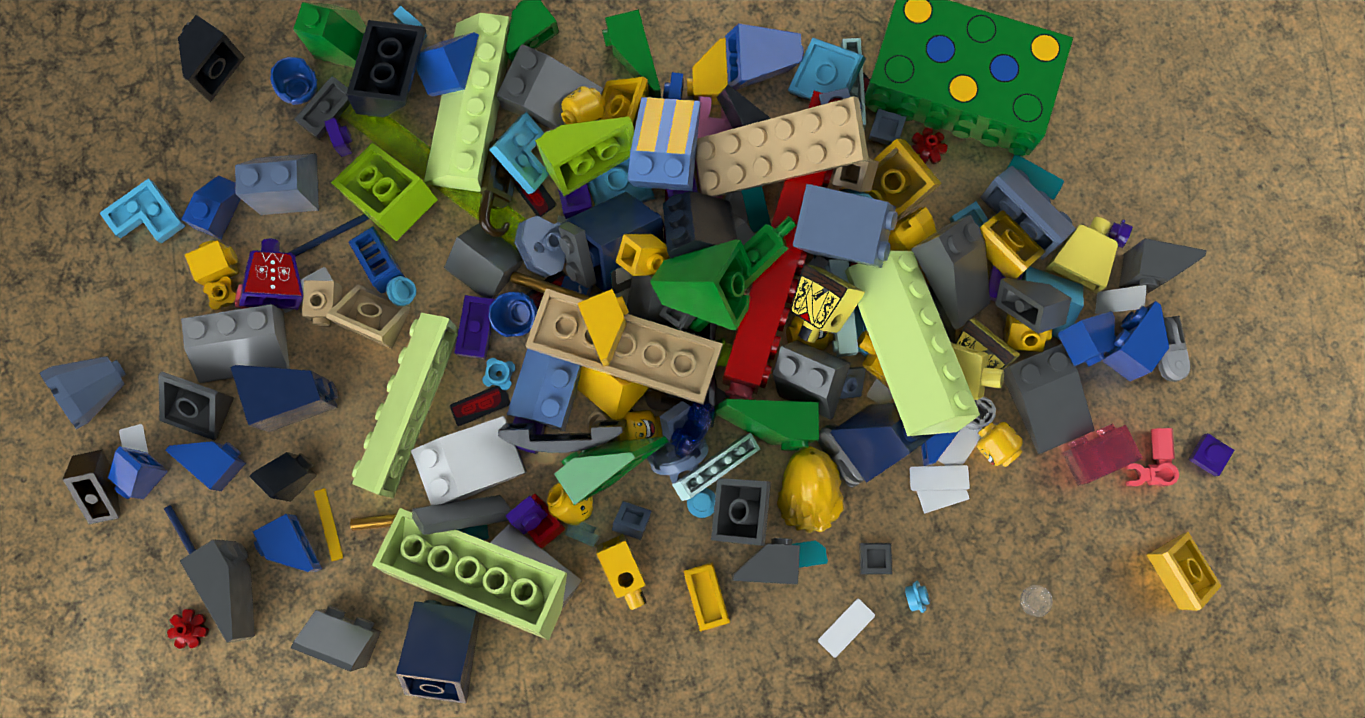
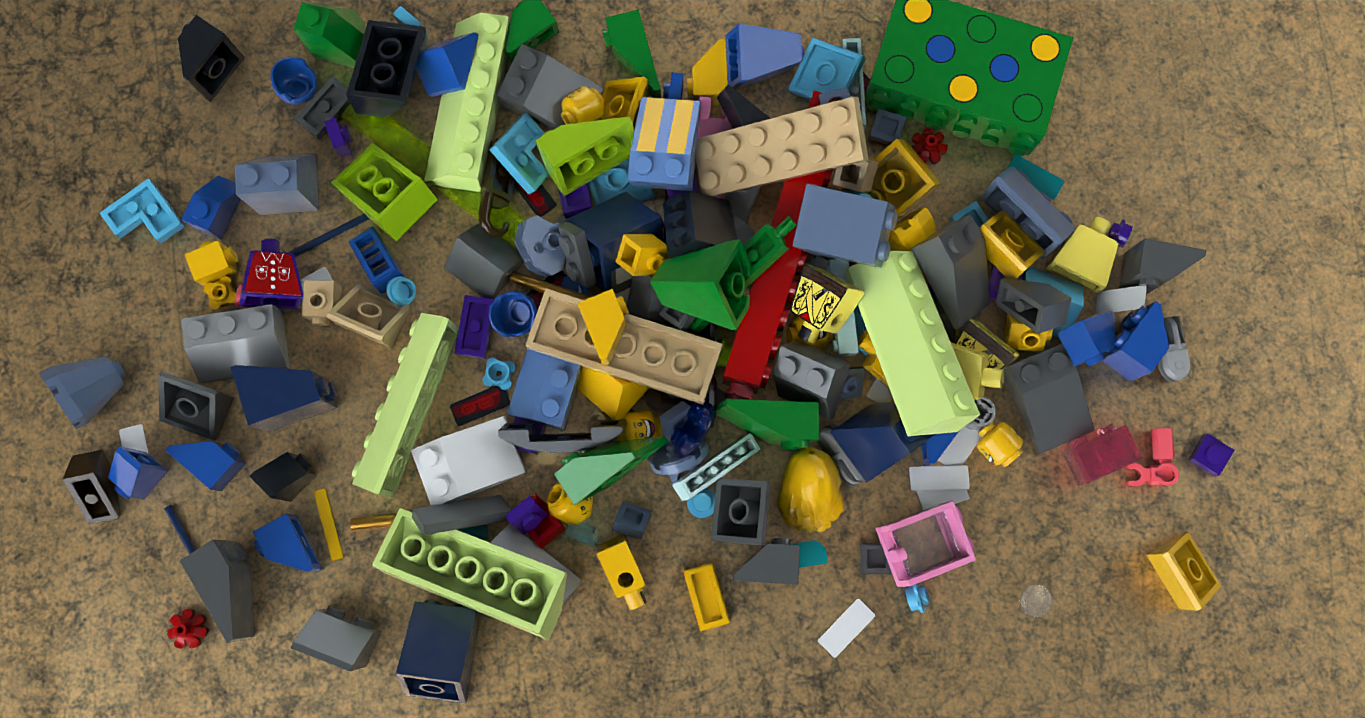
(756, 208): teal sticker -> none
(926, 544): none -> window

